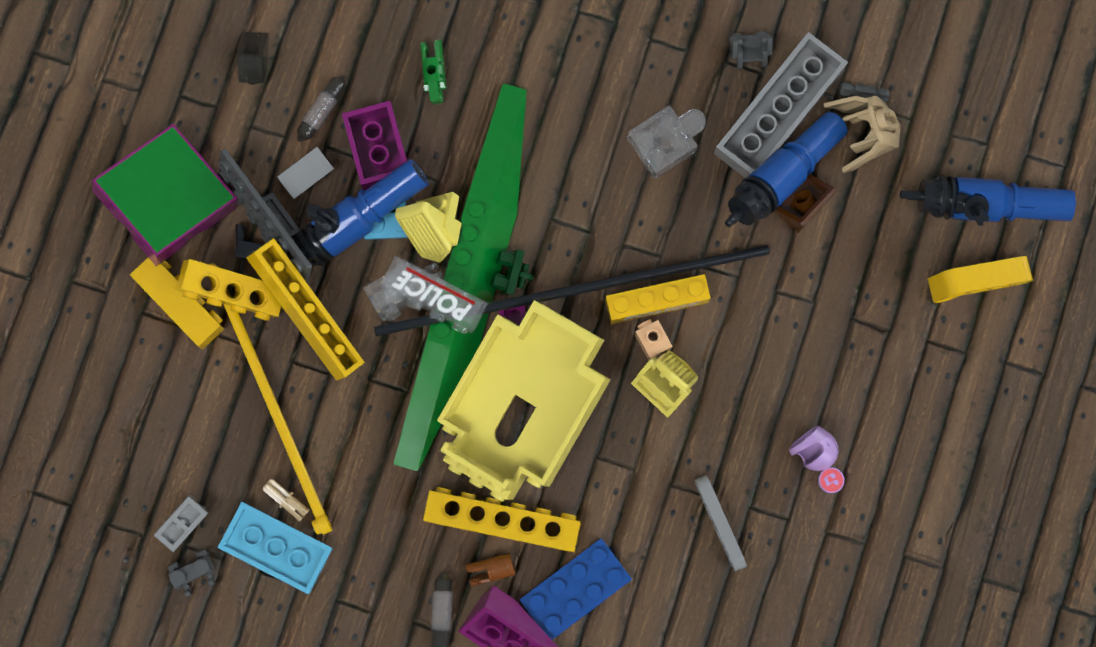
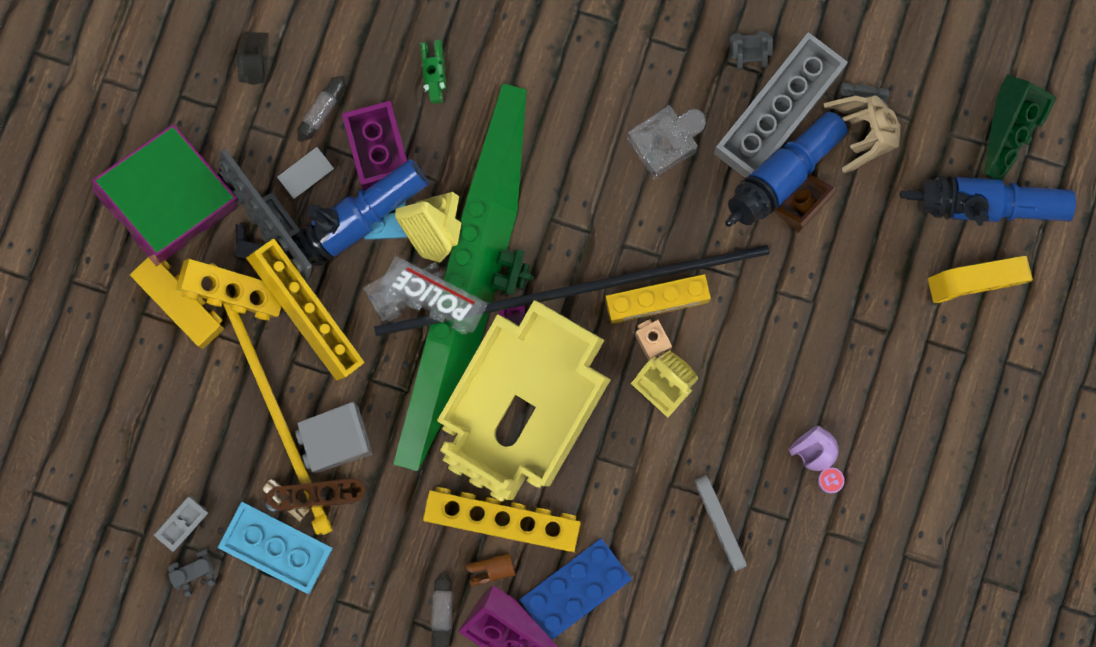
(315, 497): none -> reddish brown beam
(334, 438): none -> light grey slope
(1016, 115): none -> dark green wedge

